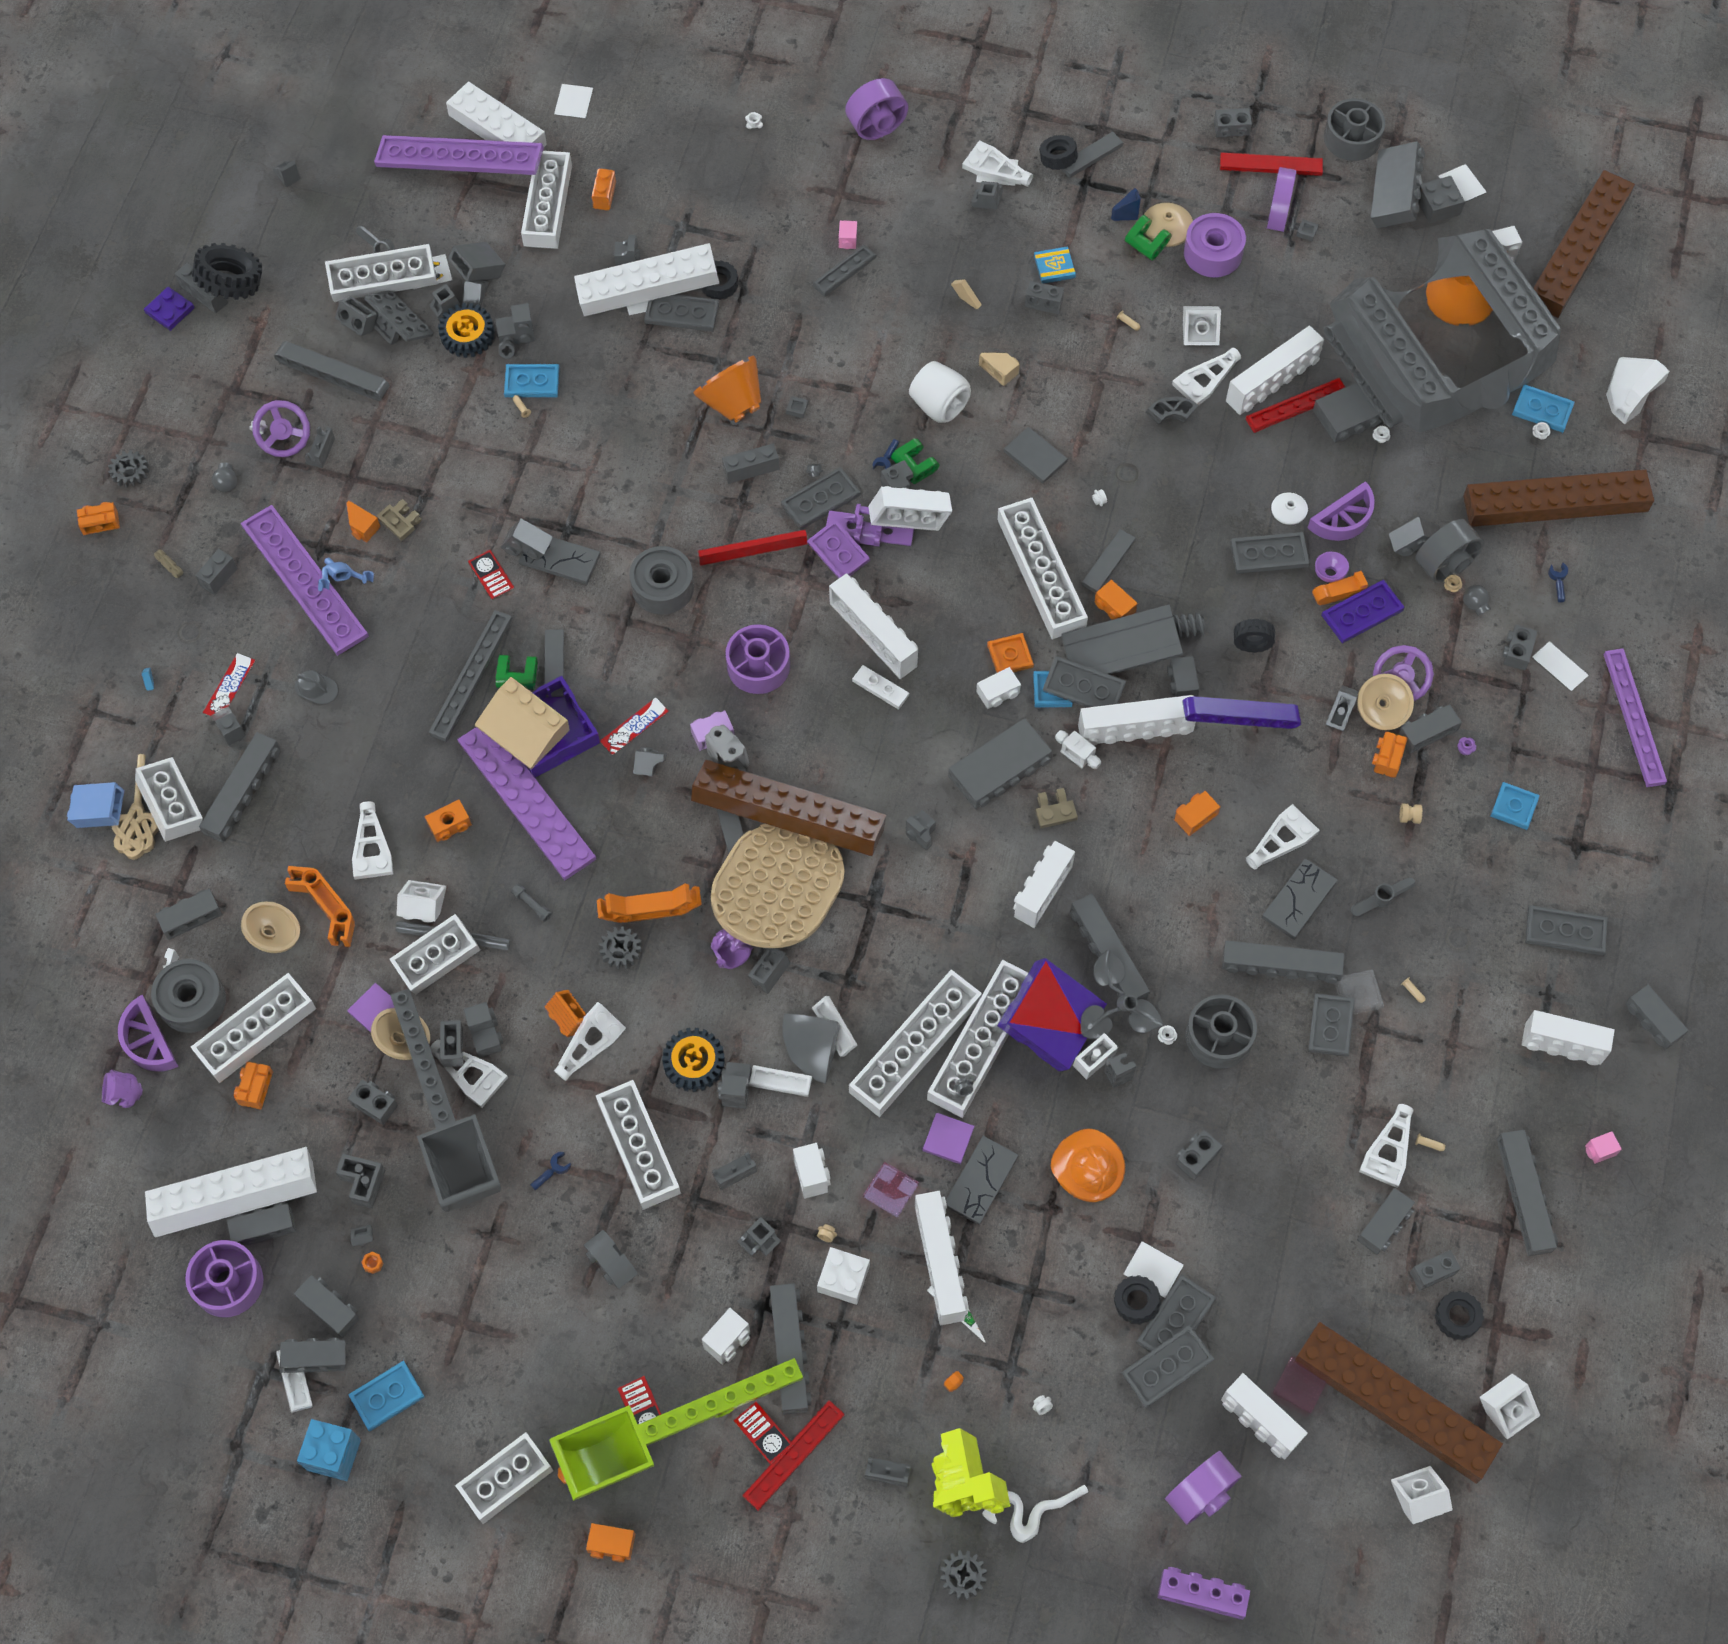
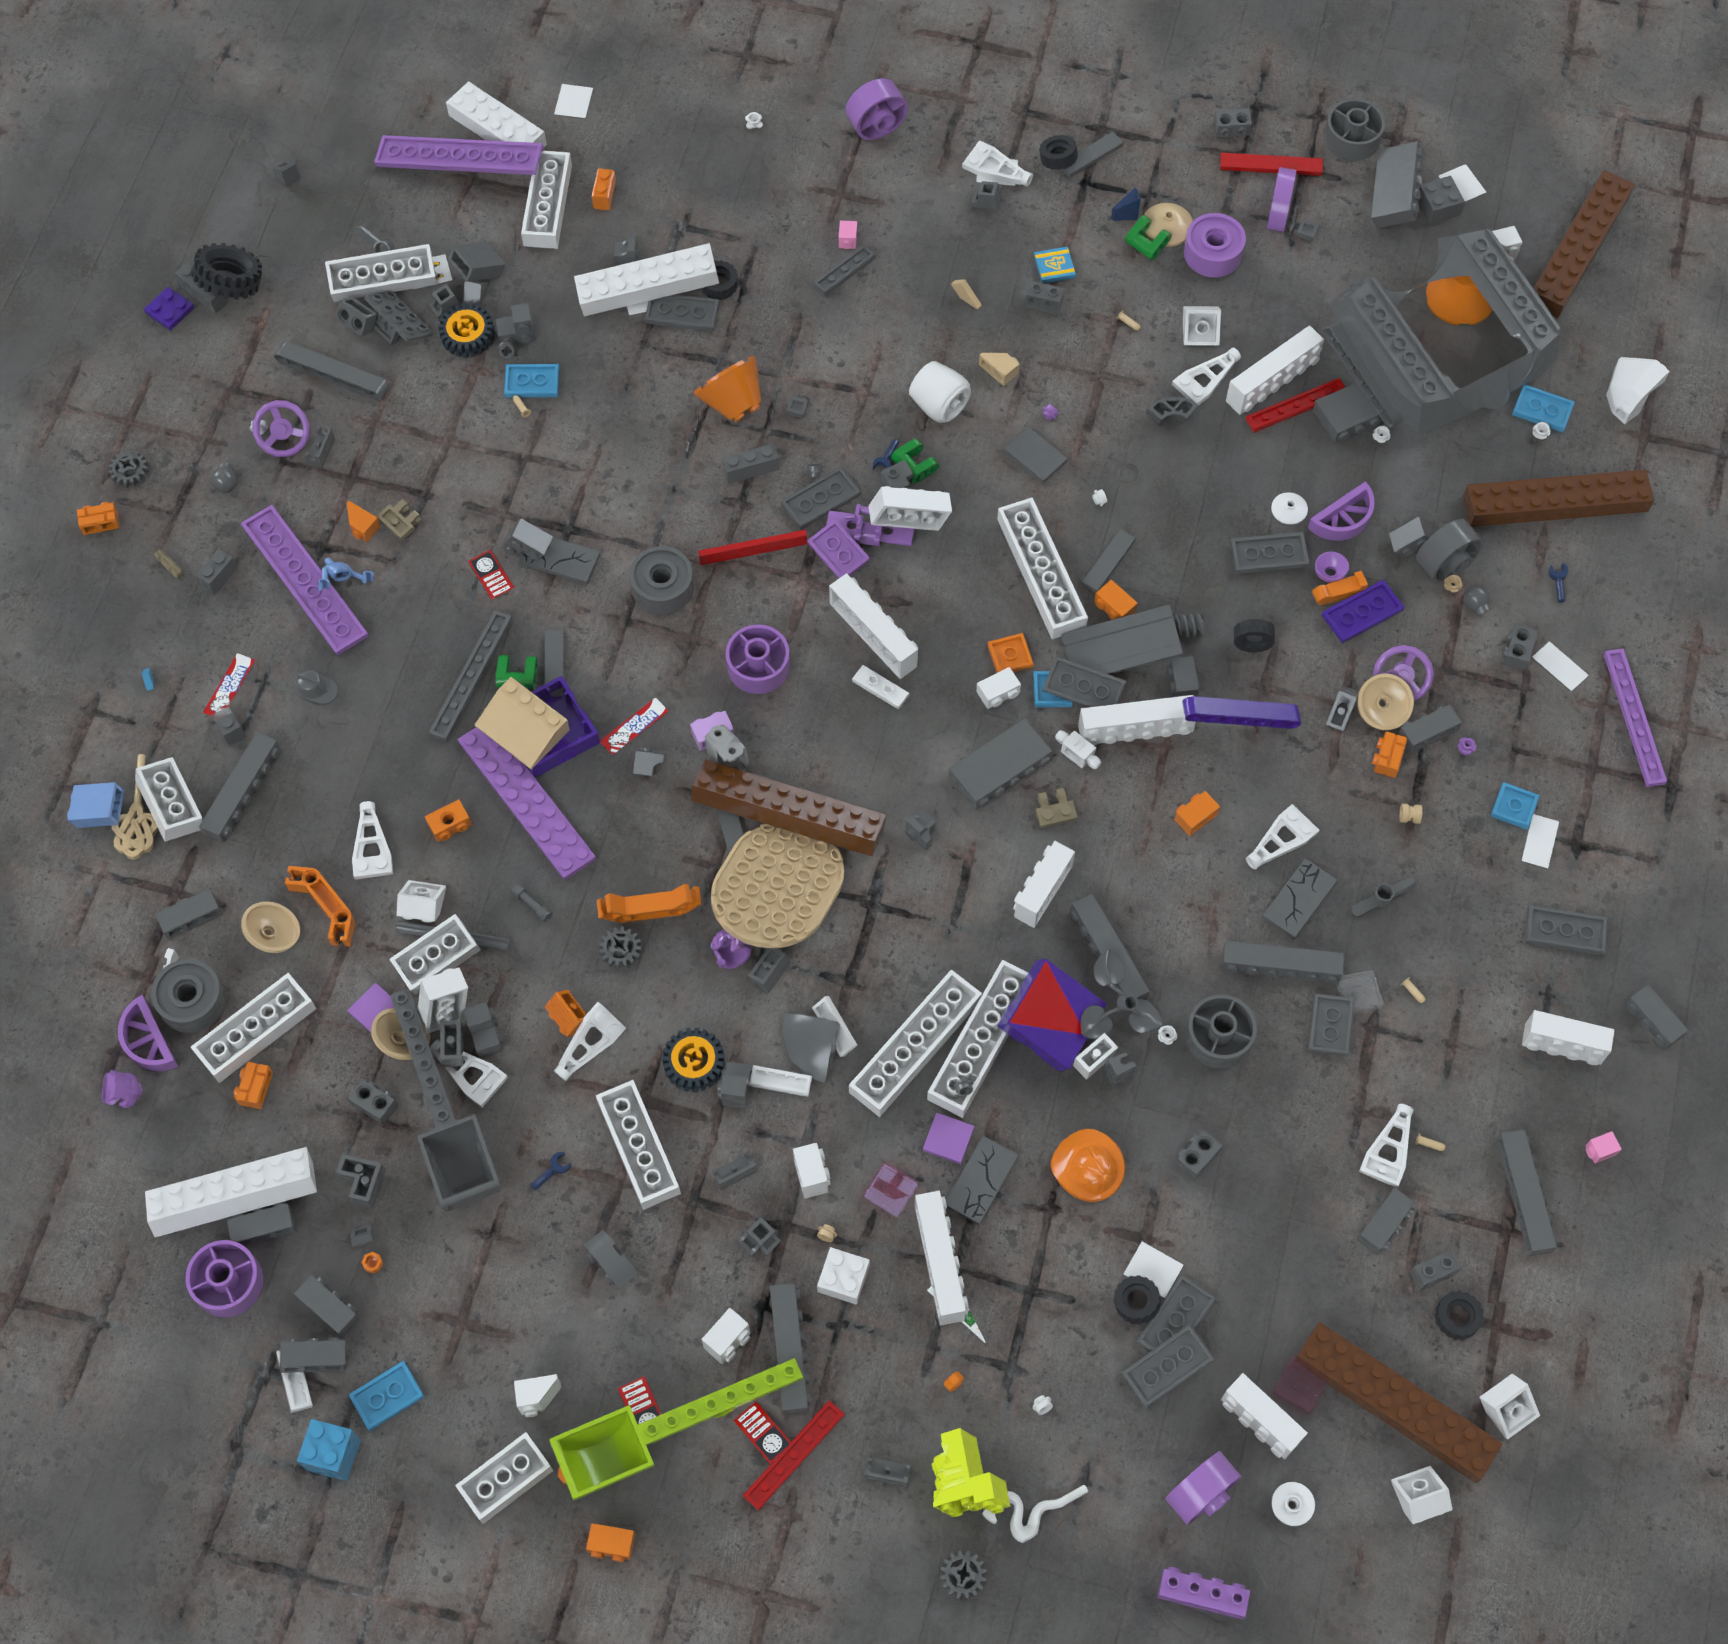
(442, 999): none -> white brick
(536, 1393): none -> white slope
(1050, 412): none -> medium lavender plate
(1300, 1496): none -> white dish
(1540, 841): none -> white sticker

